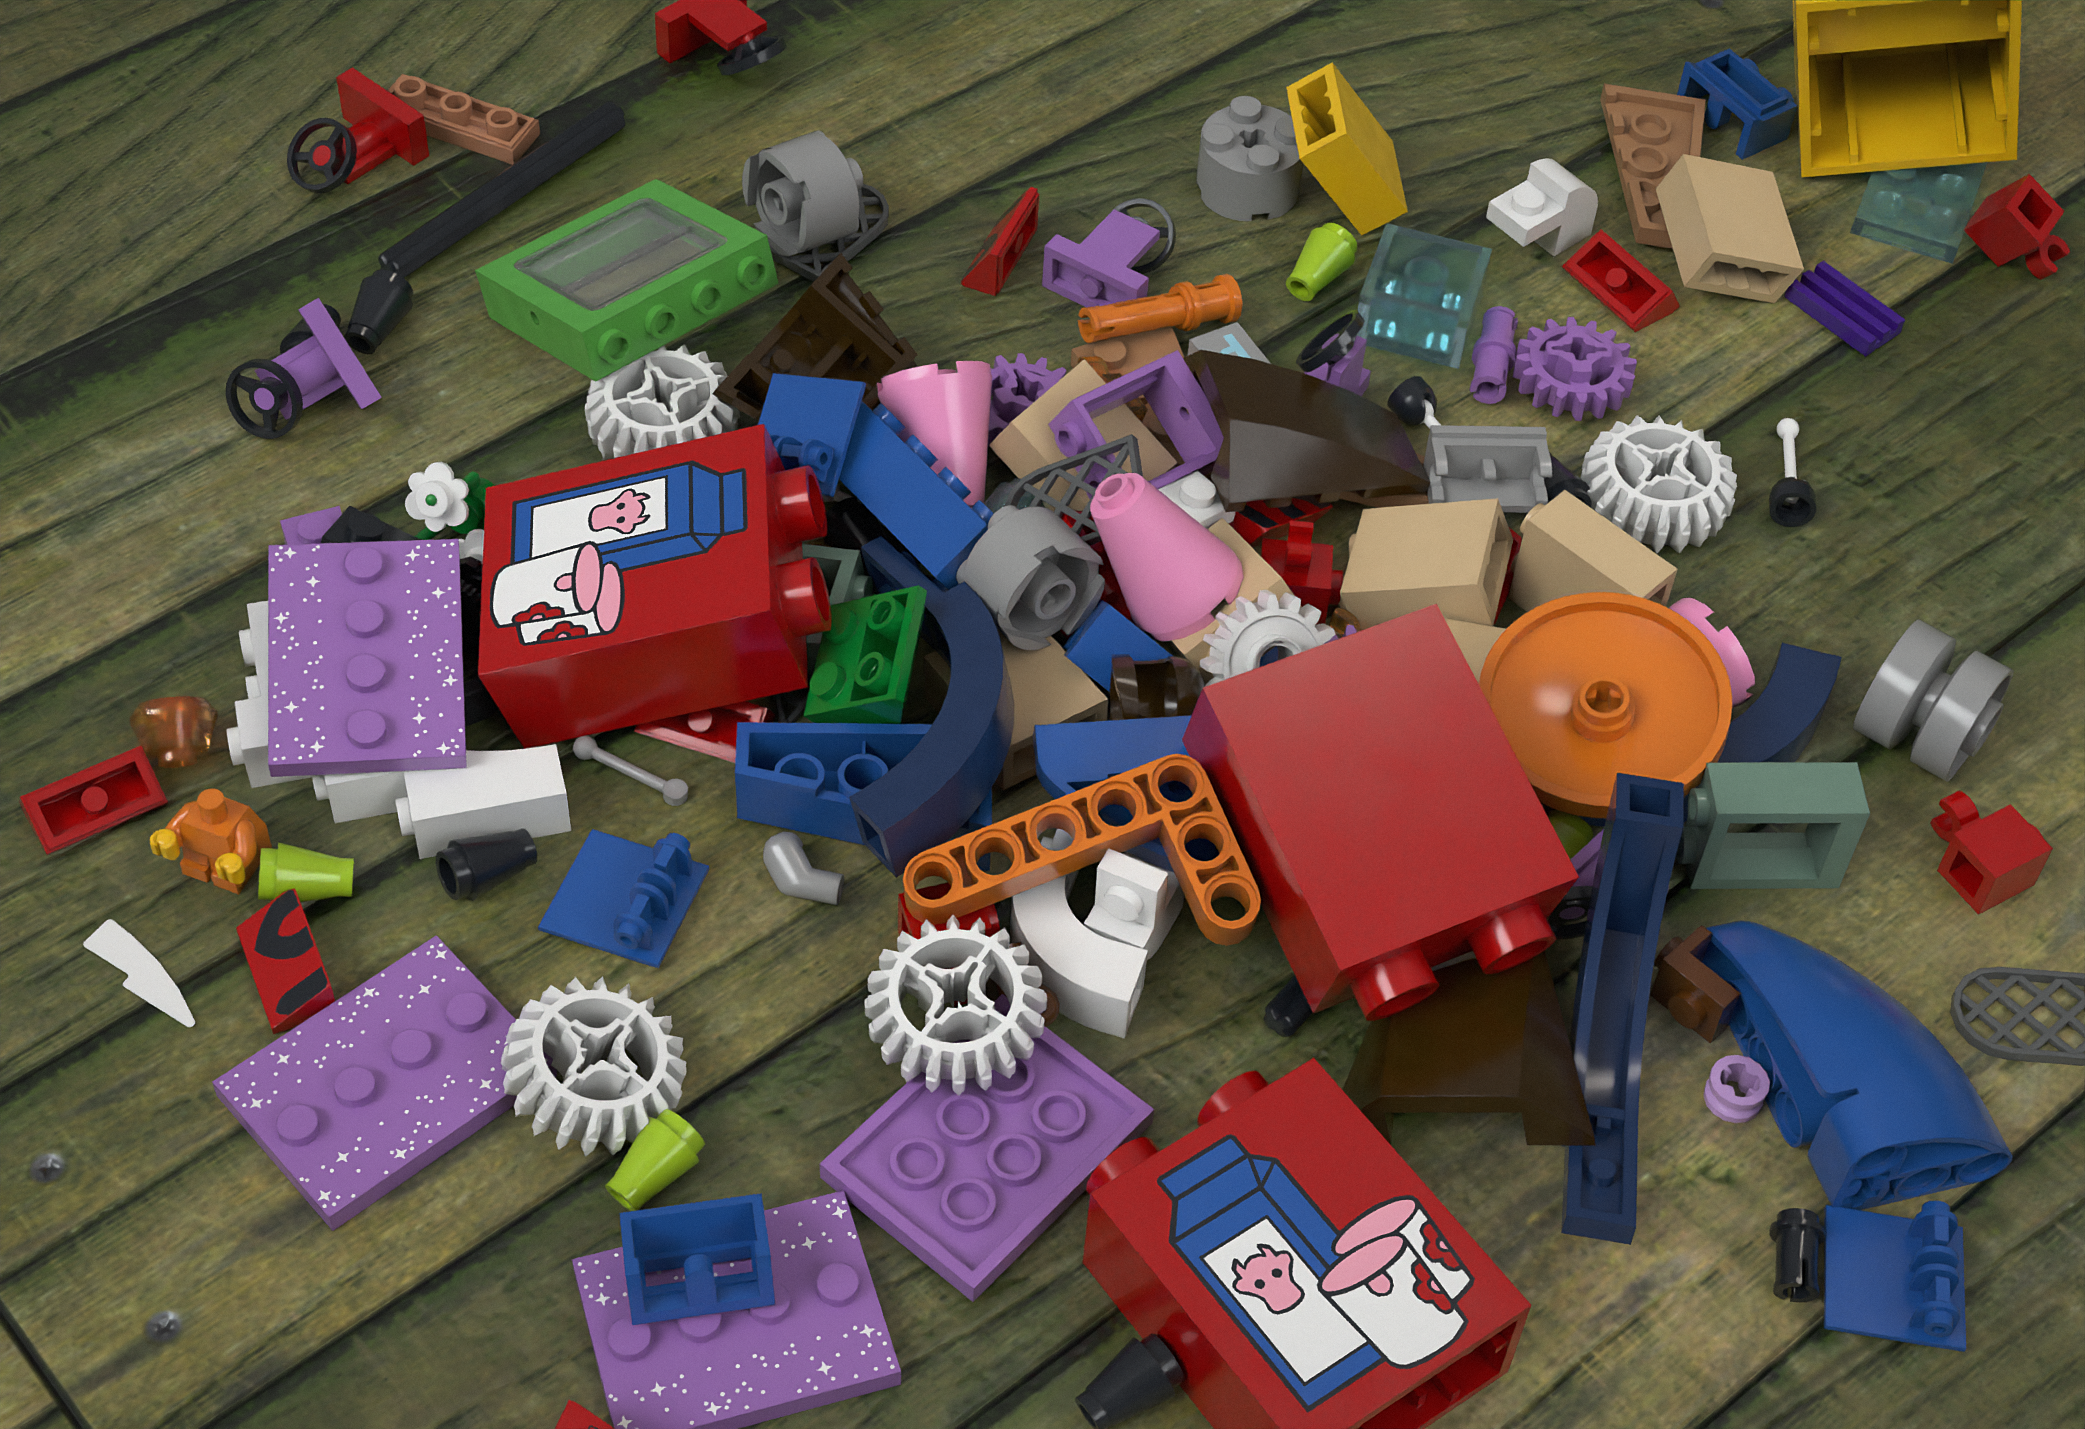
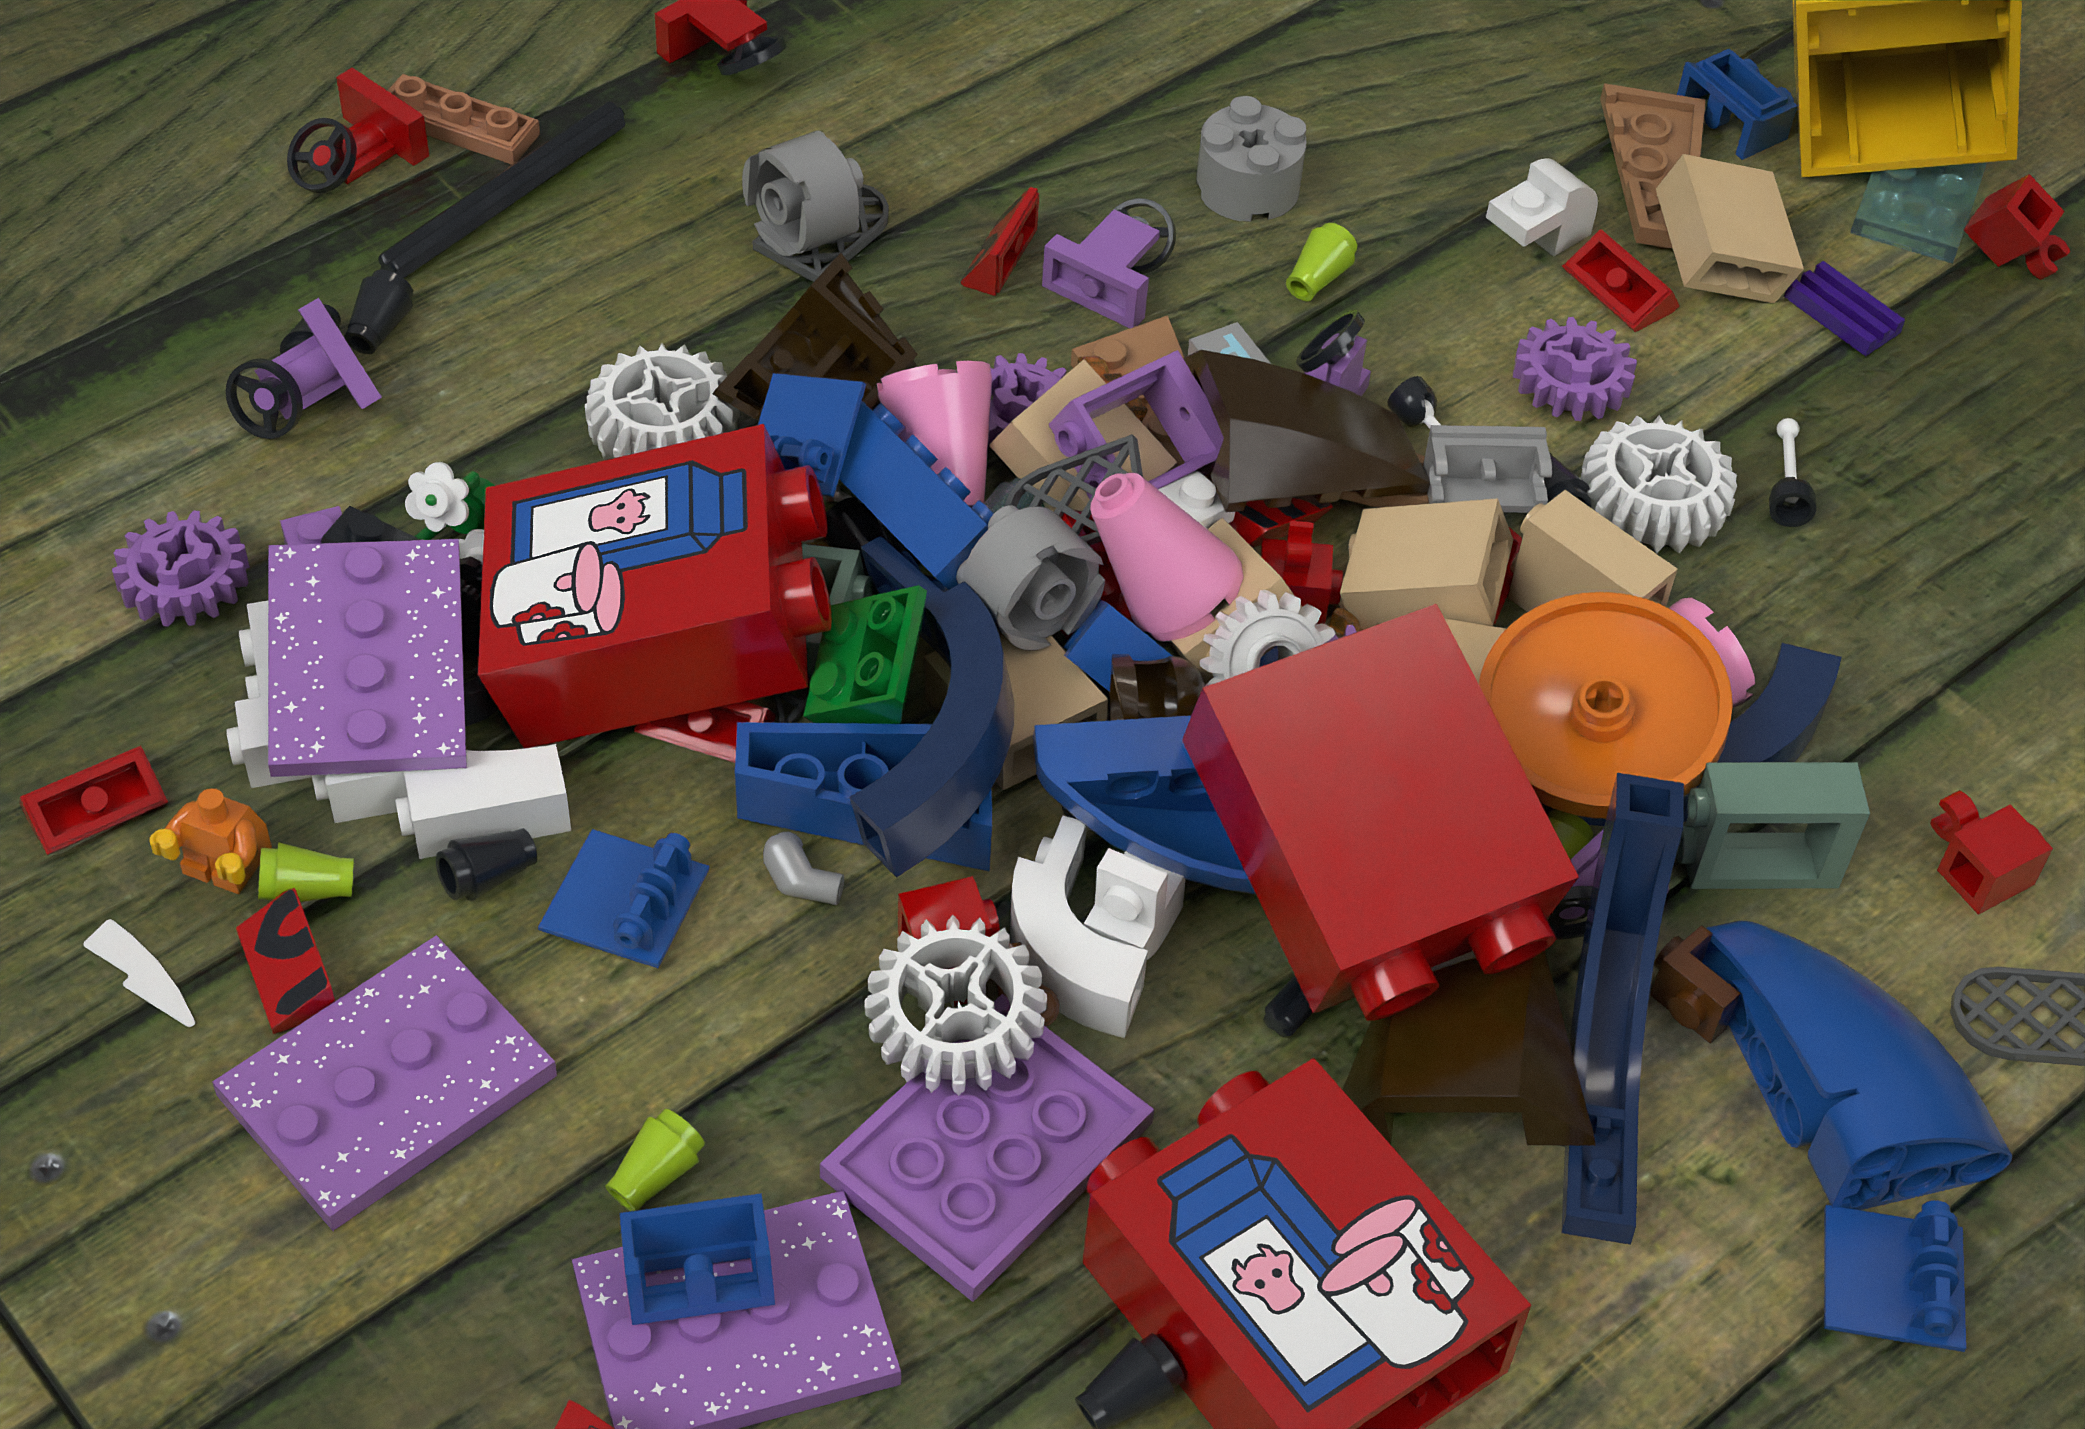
(174, 729): clear orange cone -> none
(181, 568): none -> medium lavender gear
(579, 1033): white gear -> none
(627, 278): bright green piece -> none
(674, 790): light grey hinge -> none
(1078, 816): orange beam -> none
(1181, 307): orange pin -> none
(1346, 149): yellow brick -> none
(1423, 295): clear light blue brick -> none
(1494, 355): medium lavender pin -> none
(1751, 1080): lavender bush -> none
(1797, 1244): black pin -> none
(1951, 710): light grey wheel -> none

